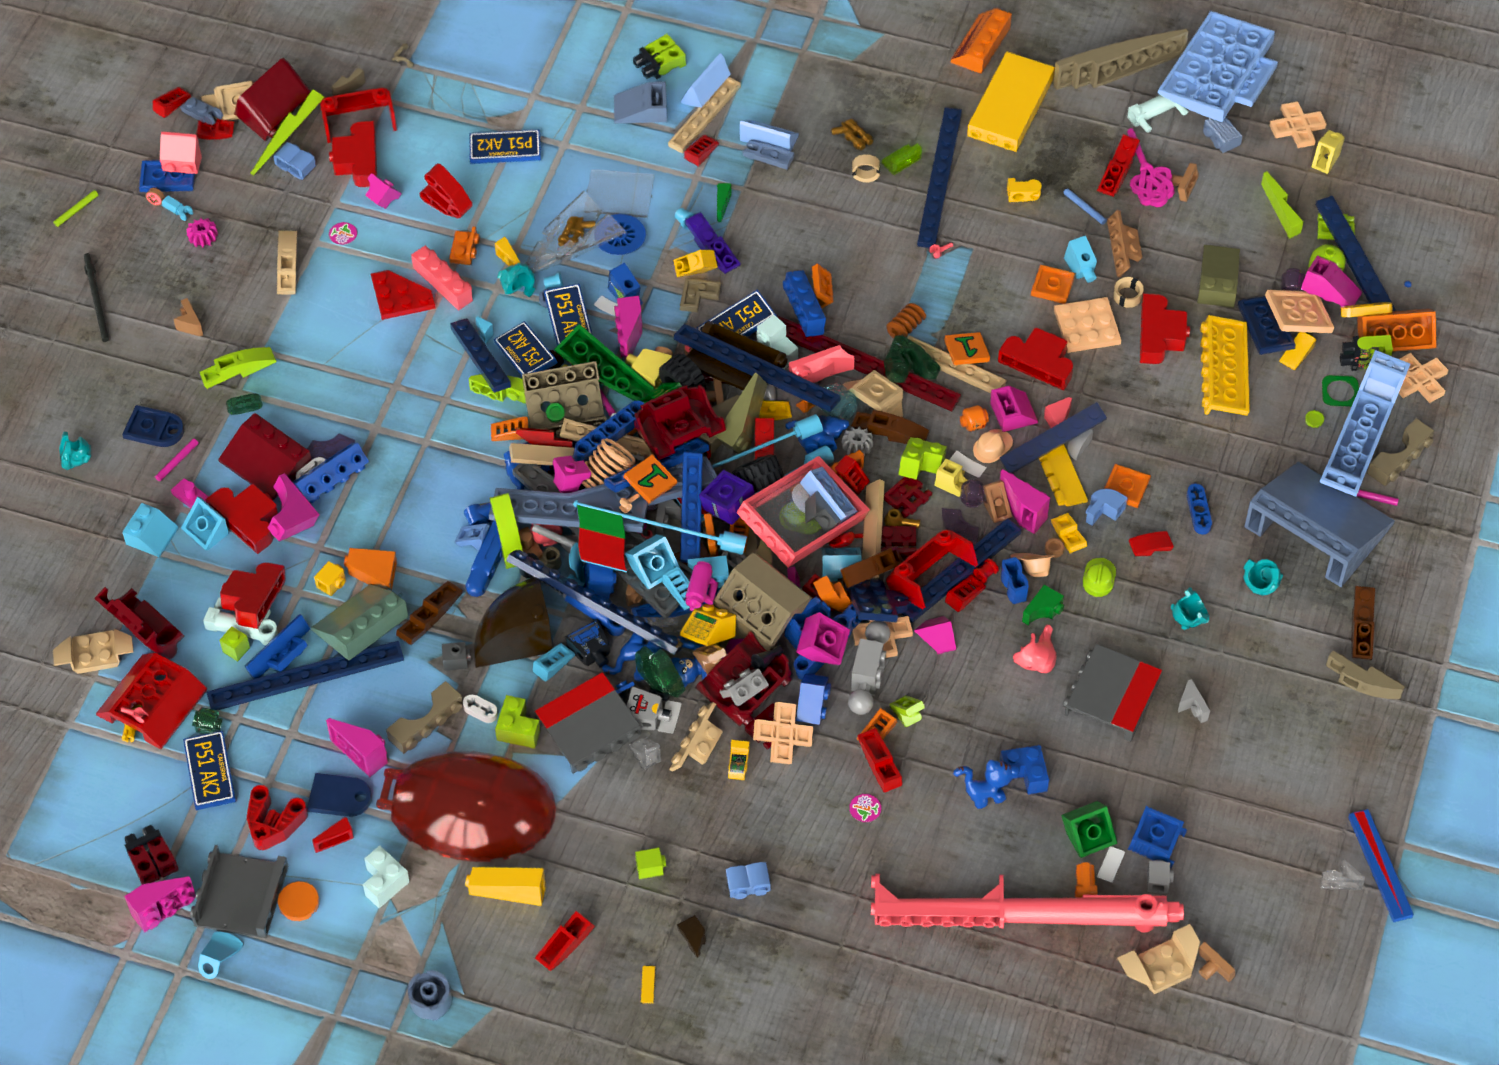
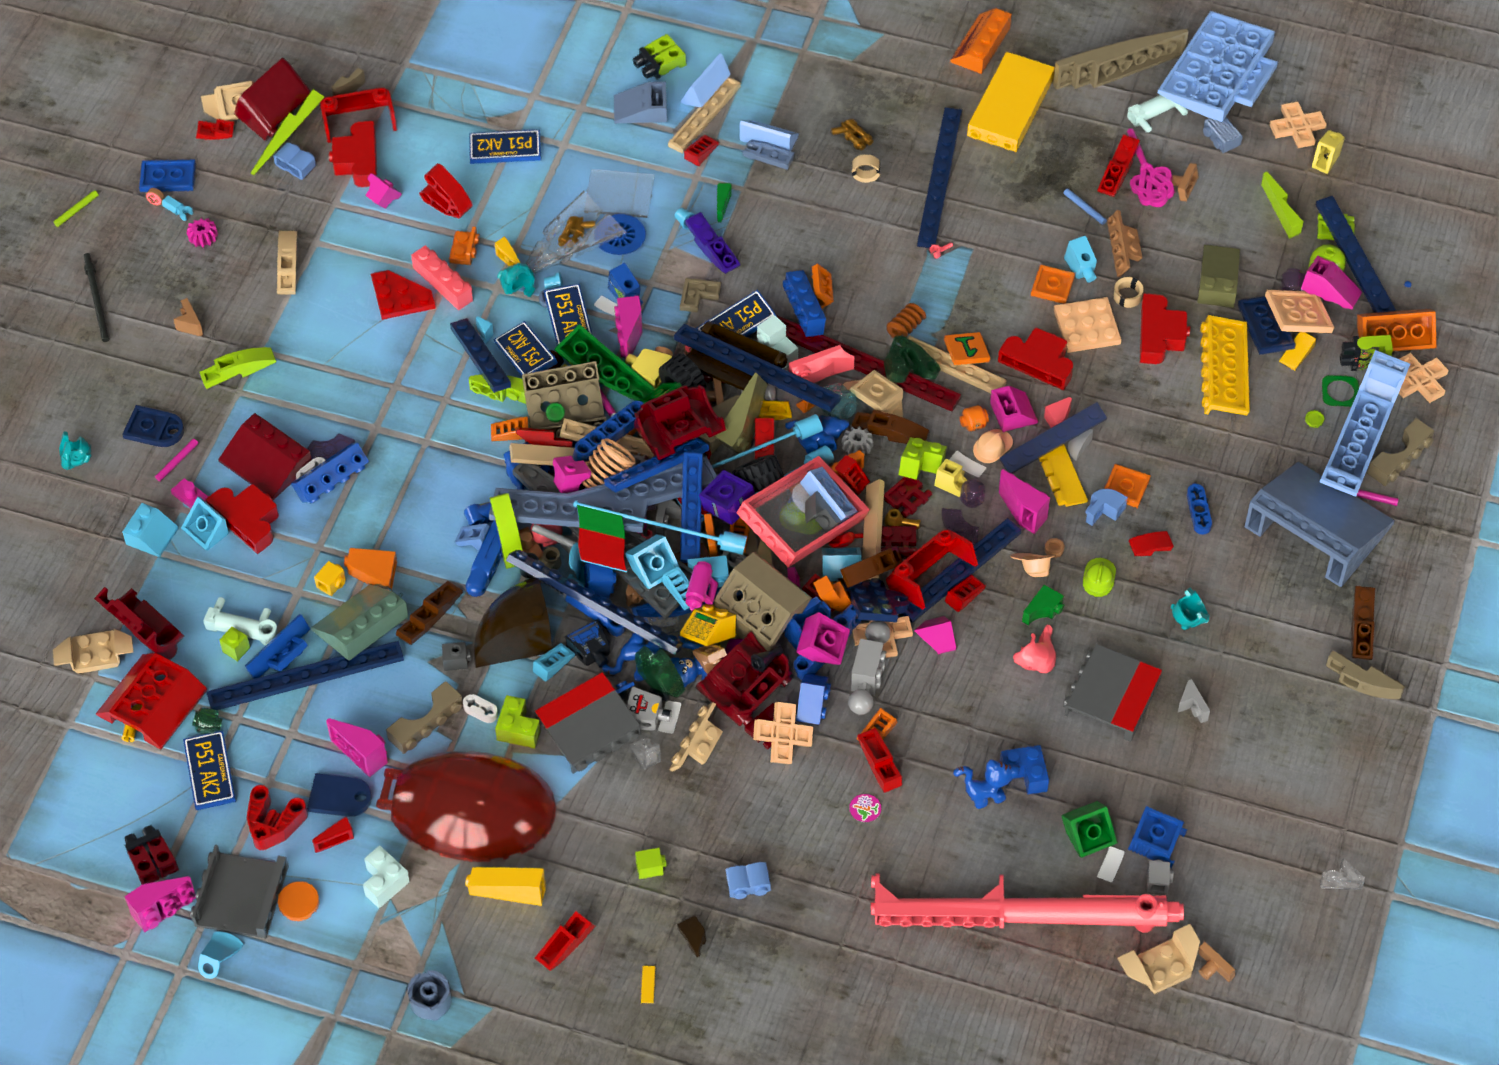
(137, 713): coral hand -> none
(165, 105): red slope -> none
(180, 152): slope -> none
(201, 111): sand blue hinge -> none
(244, 404): clear green beam -> none
(252, 593): red brick -> none
(295, 511): dark pink arch -> none
(343, 233): sticker -> none
(399, 58): dark tan piece -> none
(626, 505): light nougat hand -> none
(650, 479): orange tile -> none
(695, 263): yellow slope -> none
(738, 759): yellow leg -> none
(745, 687): light grey bracket -> none
(902, 158): clear neon green panel -> none
(907, 710): lime slope -> none
(986, 570): red bush -> none
(997, 501): medium nougat slope -> none
(1014, 580): blue brick -> none
(1023, 190): yellow leg -> none
(1067, 531): yellow slope -> none
(1085, 880): orange piece -> none
(1262, 576): teal helmet -> none
(1366, 309): yellow beam -> none
(1380, 865): blue tile -> none

